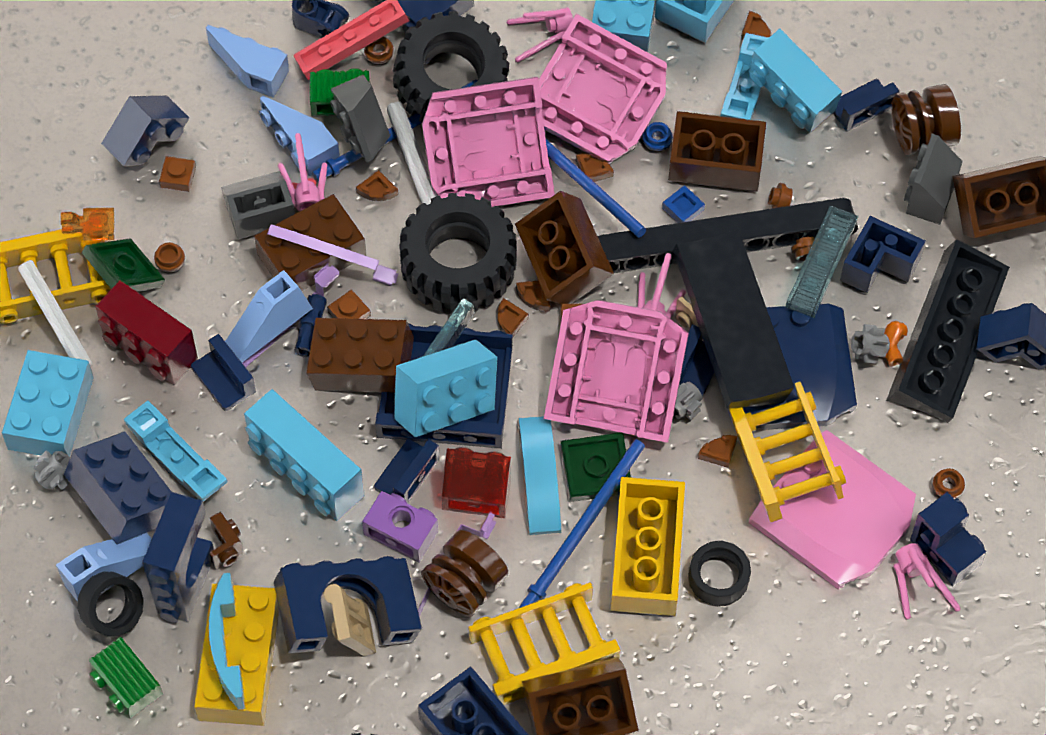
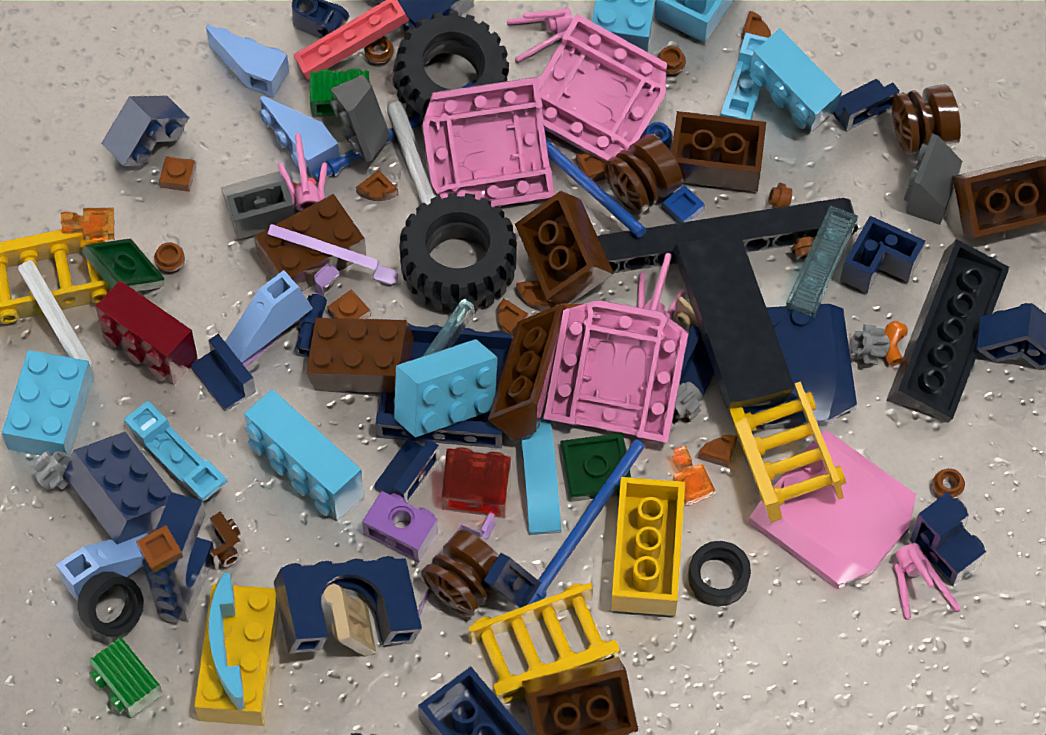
(159, 549): none -> dark orange plate
(512, 581): none -> dark blue plate
(527, 374): none -> reddish brown slope
(643, 174): none -> reddish brown wheel
(674, 58): none -> dark orange plate
(697, 482): none -> clear orange plate

